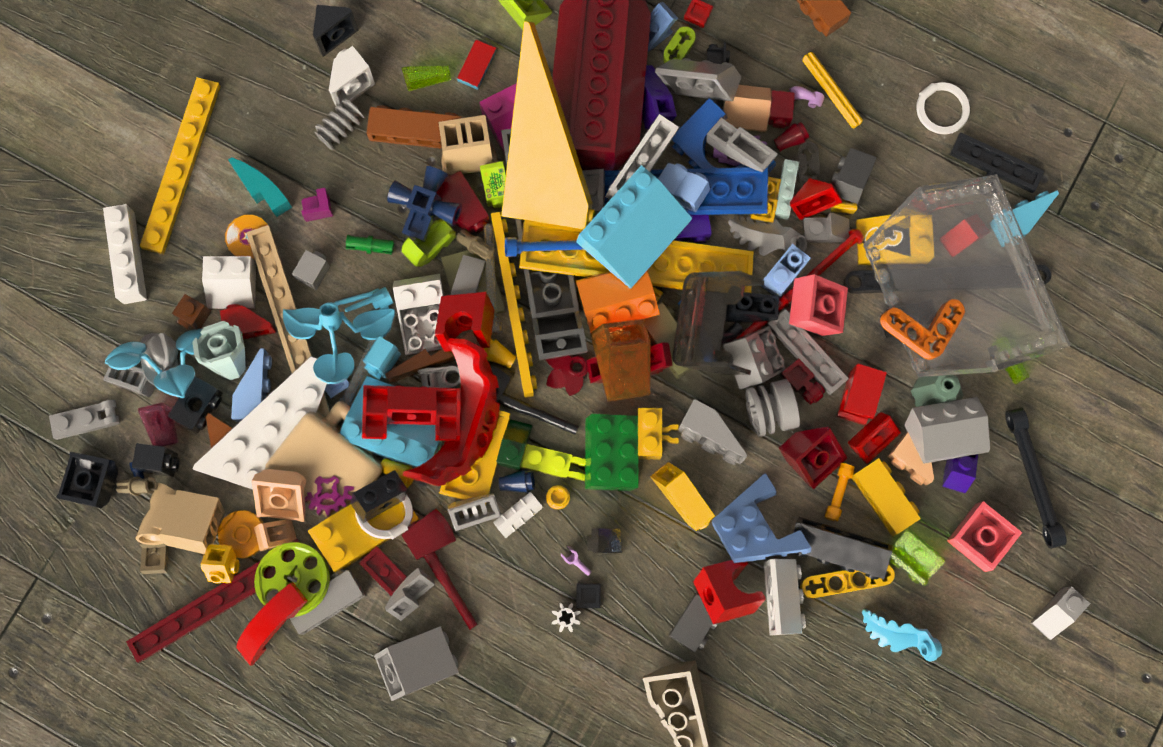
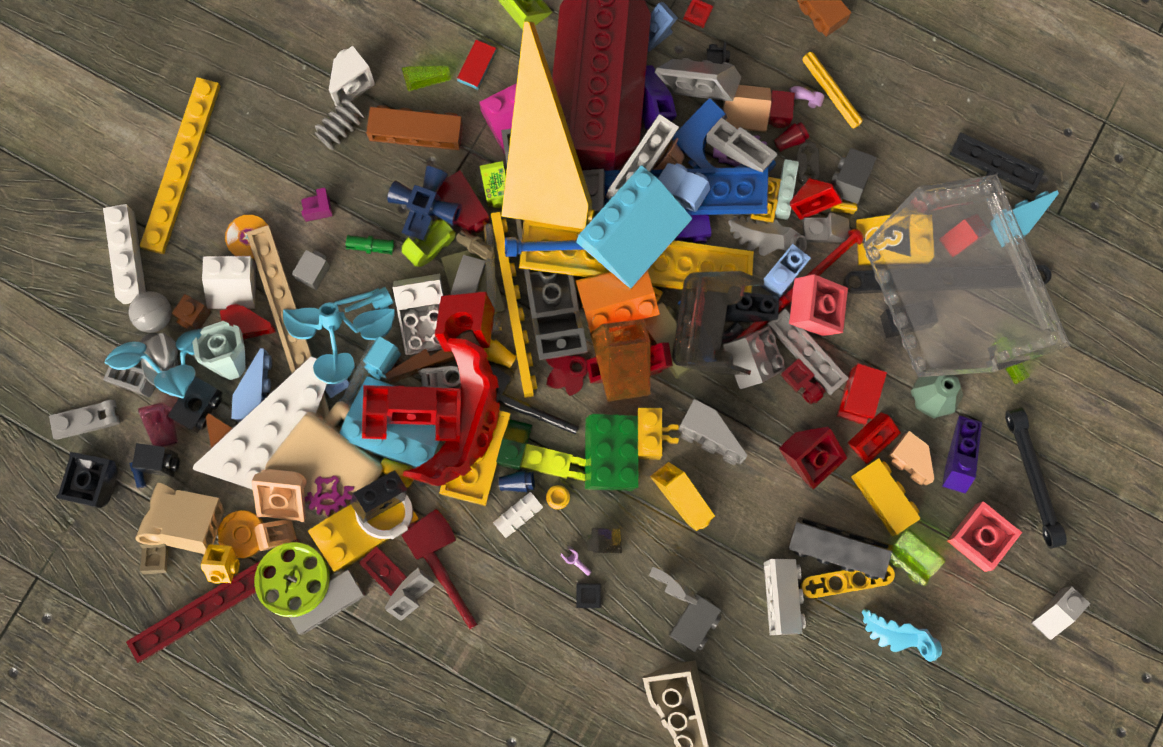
(137, 486): dark tan axle -> none
(150, 312): none -> light grey piece
(261, 187): teal slope -> none
(268, 622): red slope -> none
(332, 27): black slope -> none
(416, 663): light grey slope -> none
(461, 523): light grey slope -> none
(466, 145): tan piece -> none
(572, 620): white gear -> none
(671, 154): none -> nougat piece
(674, 586): none -> light grey slope
(675, 44): lime beam -> none
(721, 595): red piece -> none
(747, 532): medium blue wing -> none
(777, 407): light grey wheel -> none
(845, 473): light orange bar -> none
(924, 335): orange beam -> none
(927, 92): white piece -> none
(949, 430): light grey slope -> none

